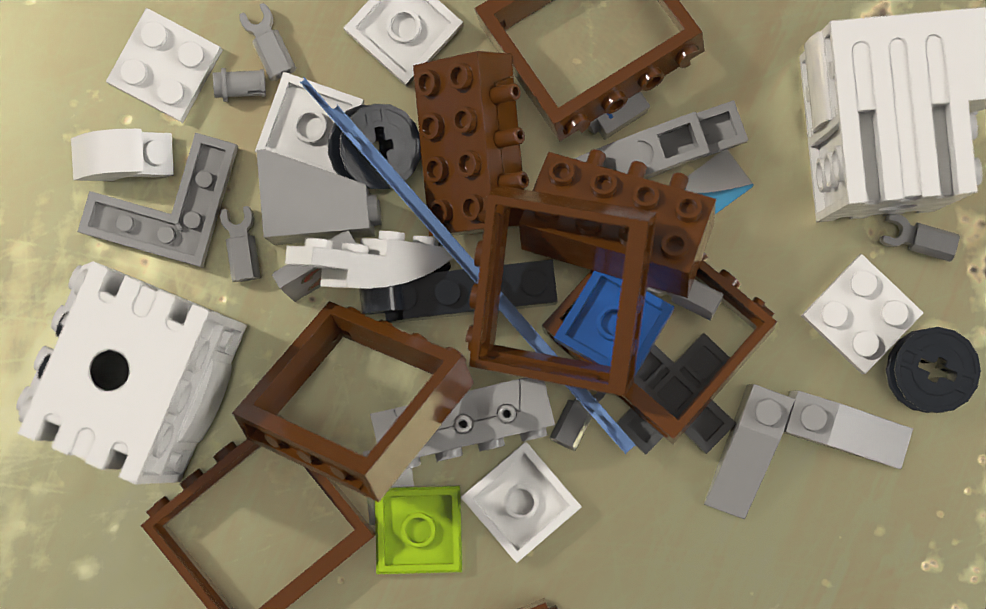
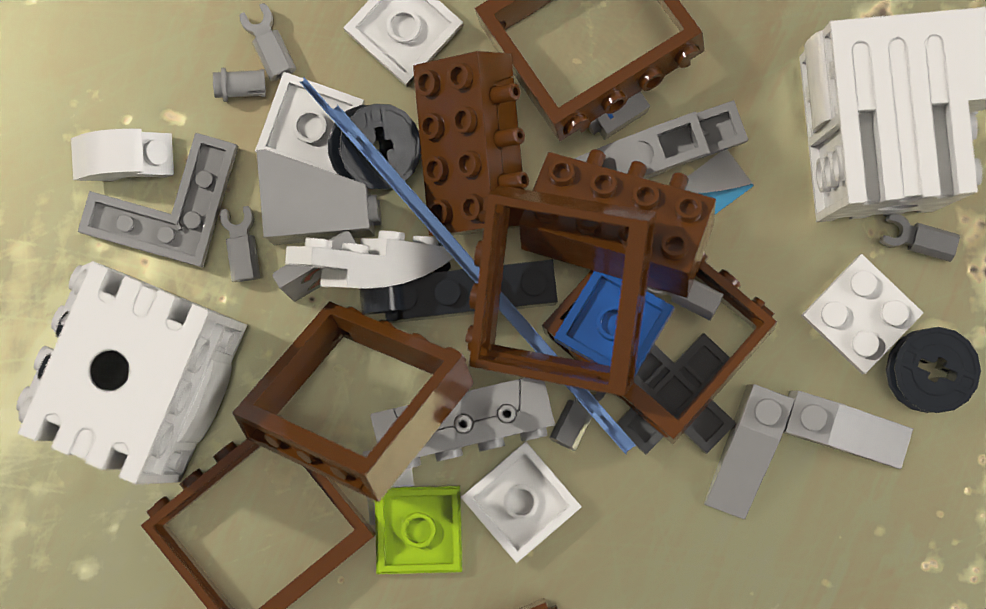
(164, 65): white plate -> none

